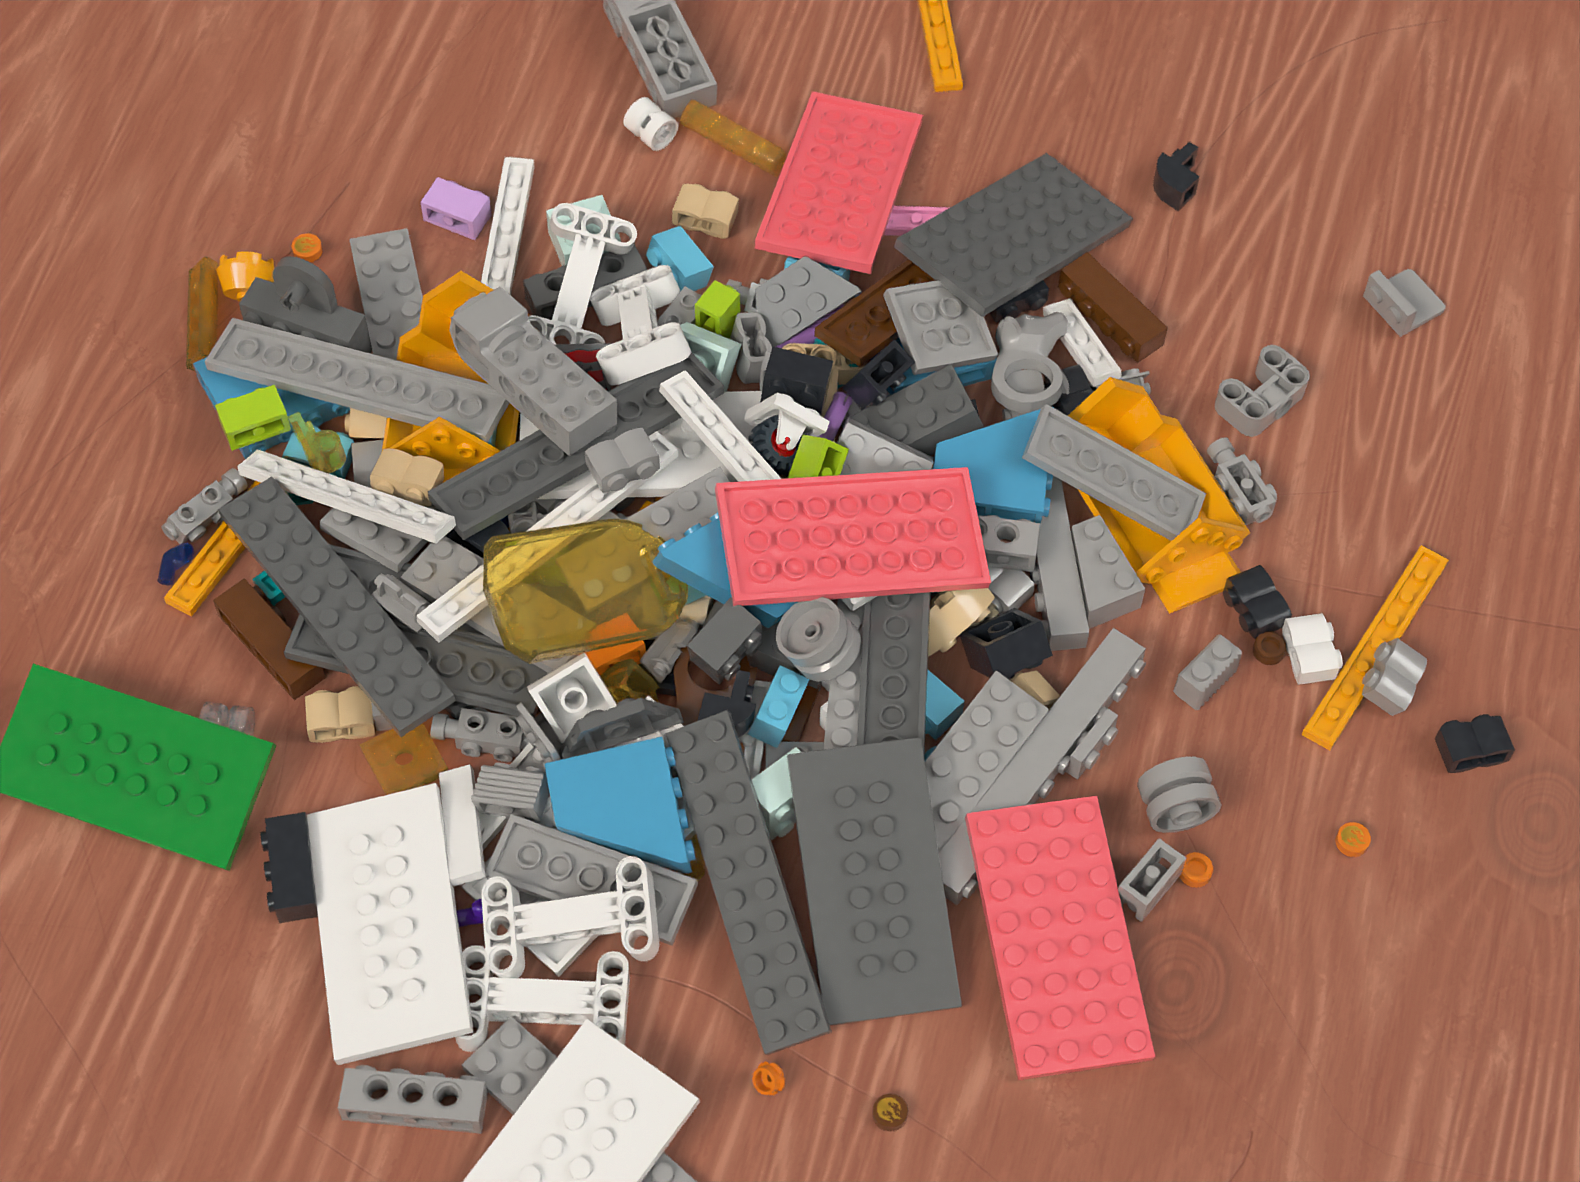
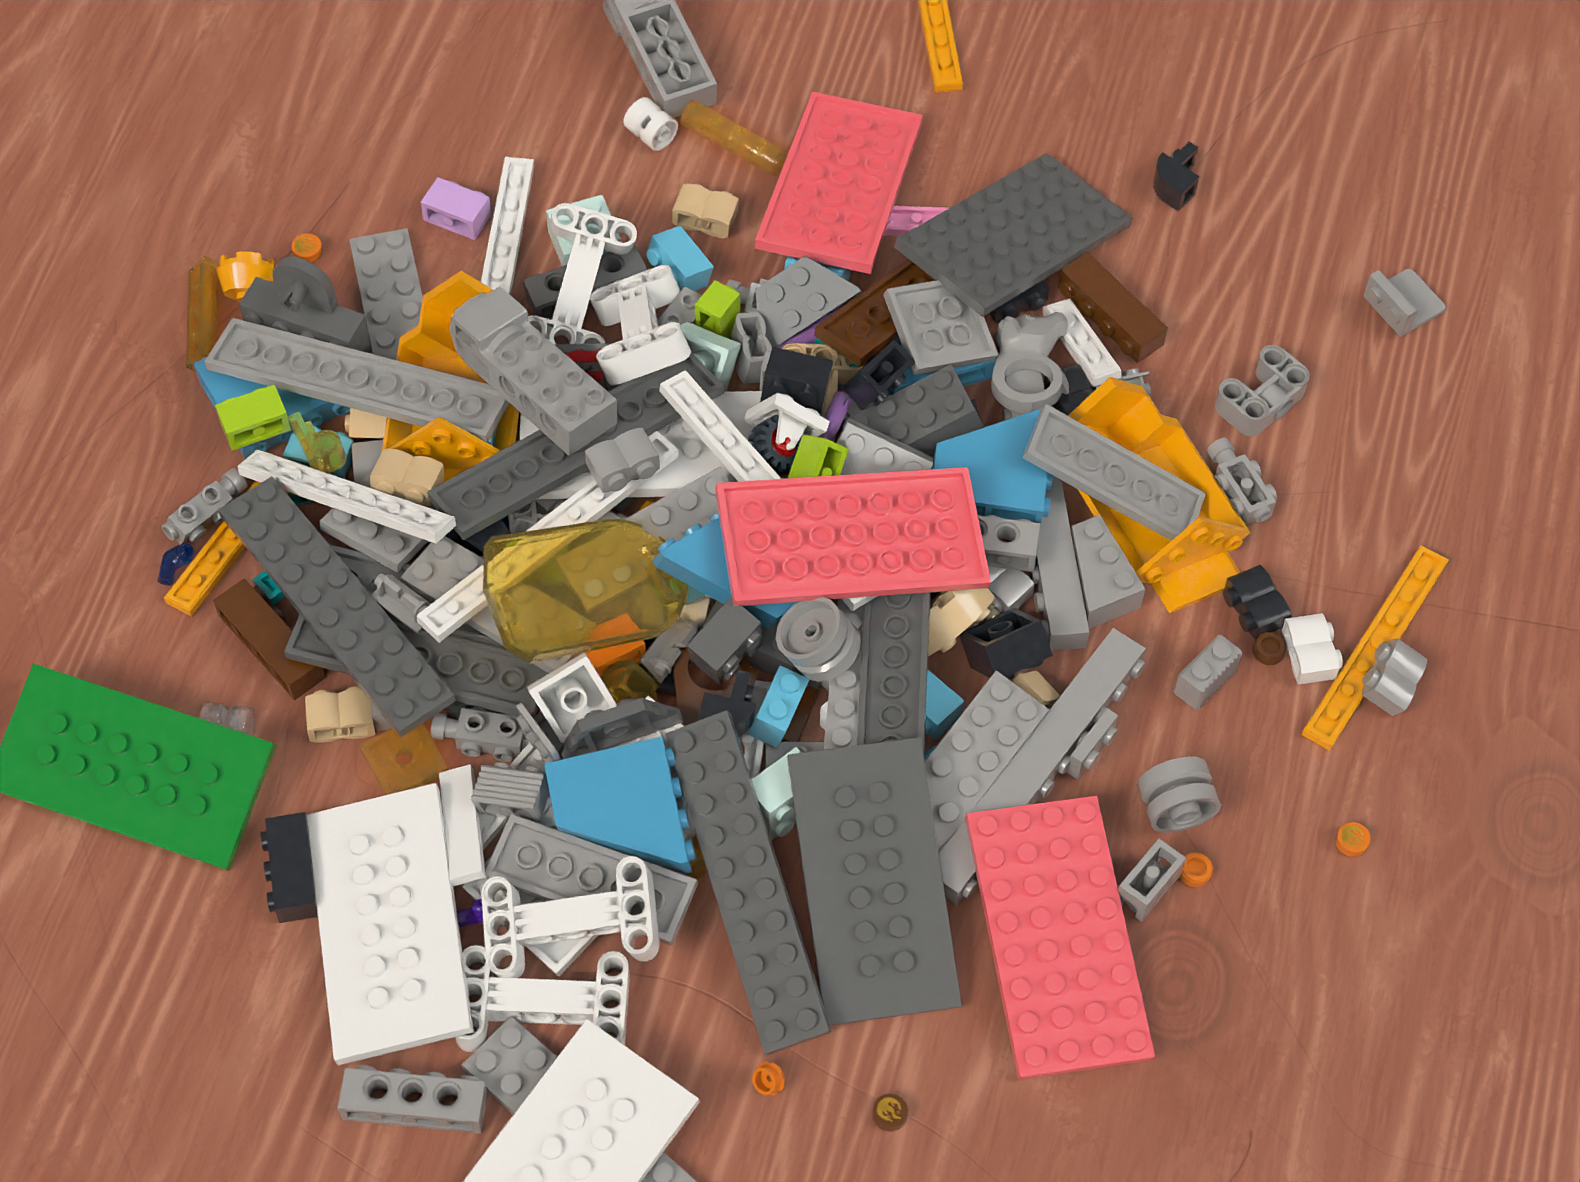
(1474, 743): black brick -> none

